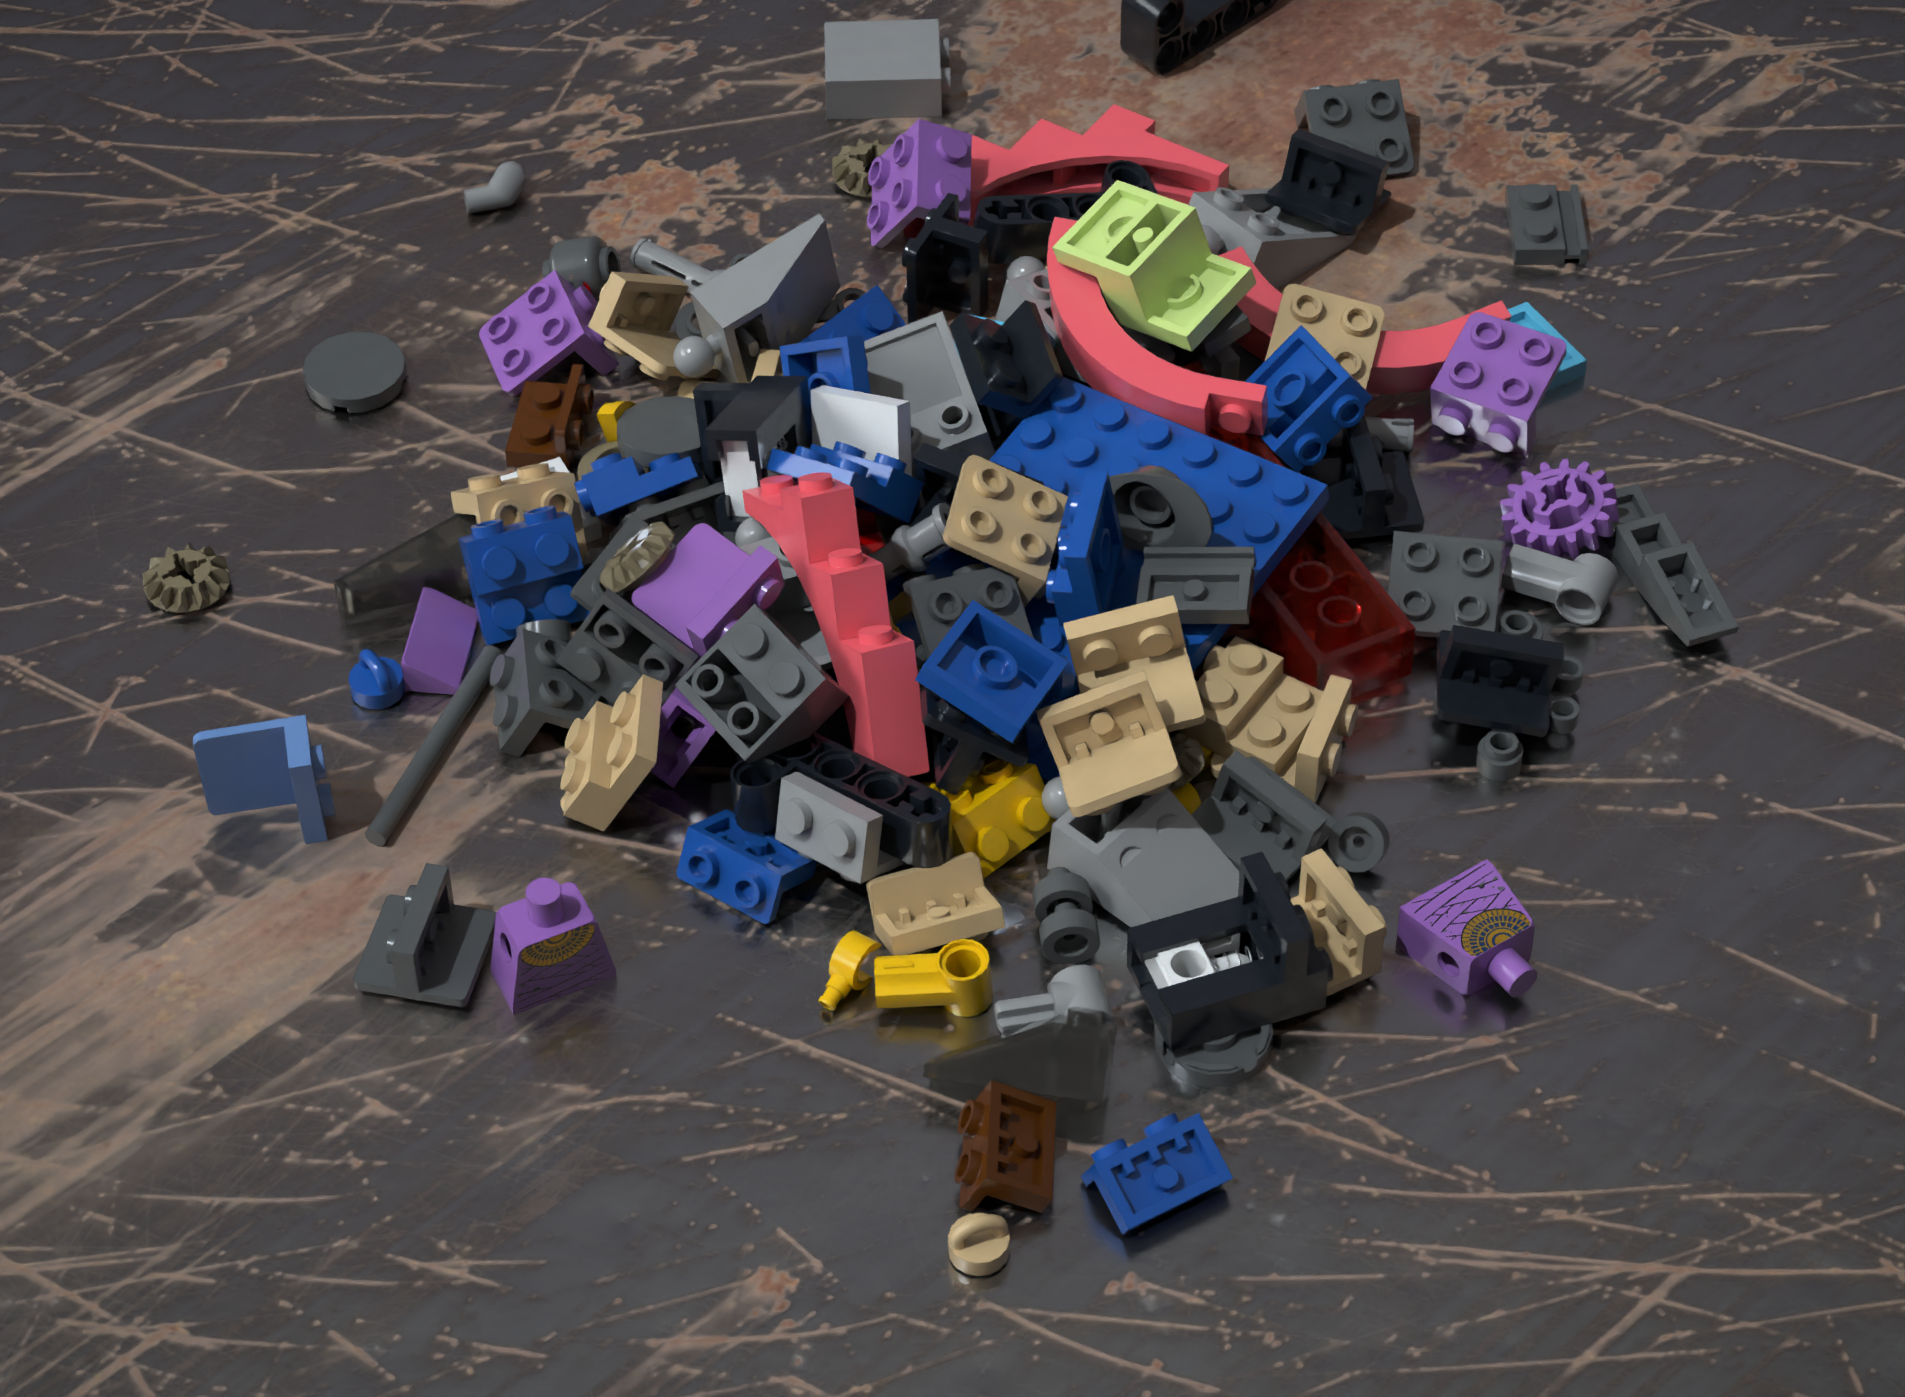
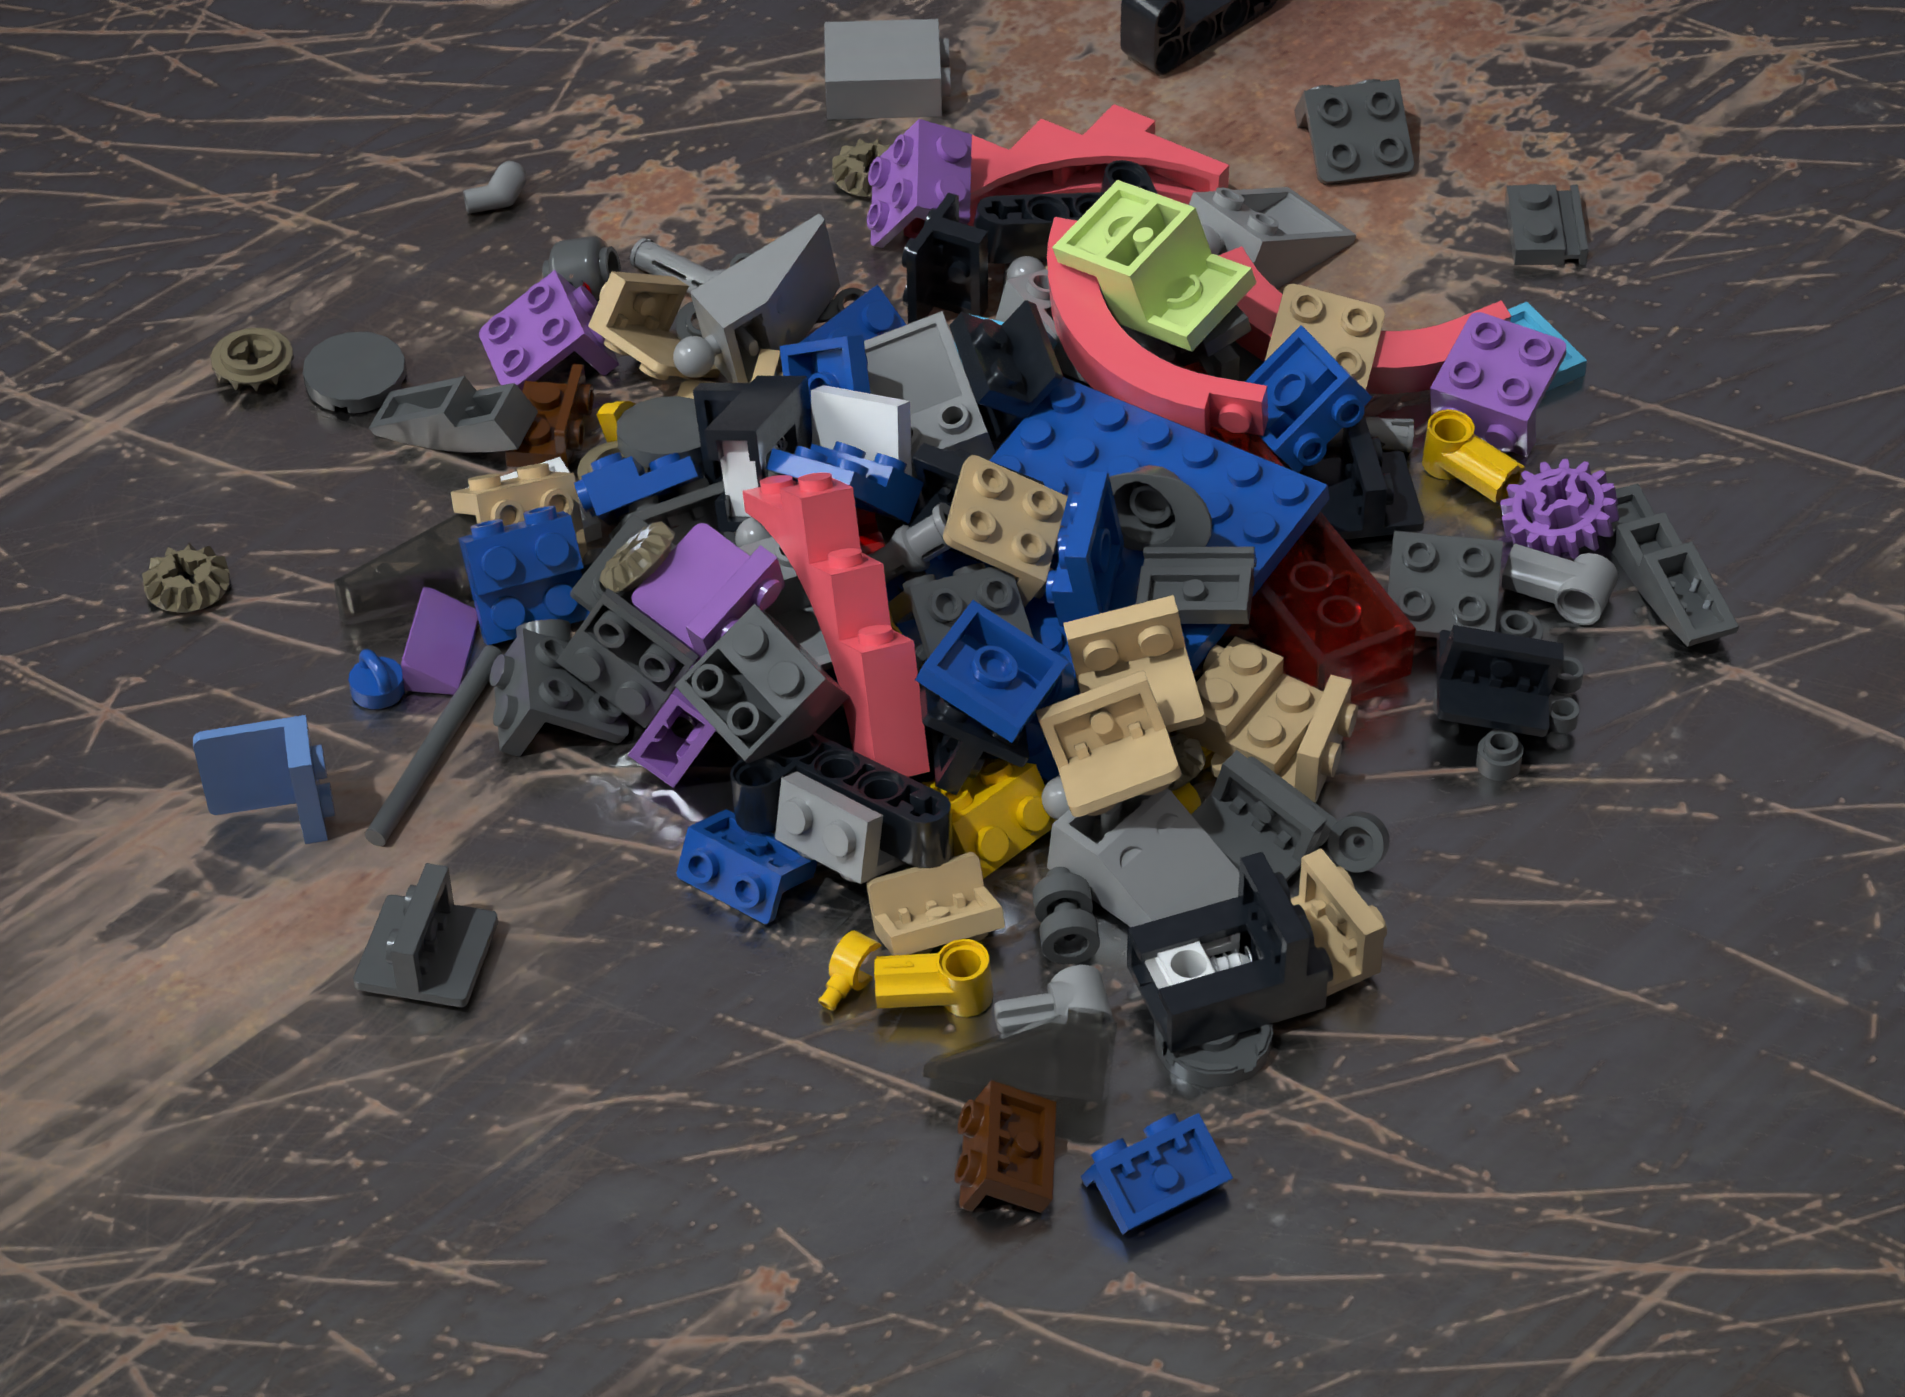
(232, 353): none -> dark tan gear
(456, 416): none -> dark grey slope
(547, 946): medium lavender torso -> none
(611, 754): tan plate -> none
(979, 1243): tan tile -> none
(1330, 184): black bracket -> none
(1456, 452): none -> yellow piece
(1471, 933): medium lavender torso -> none

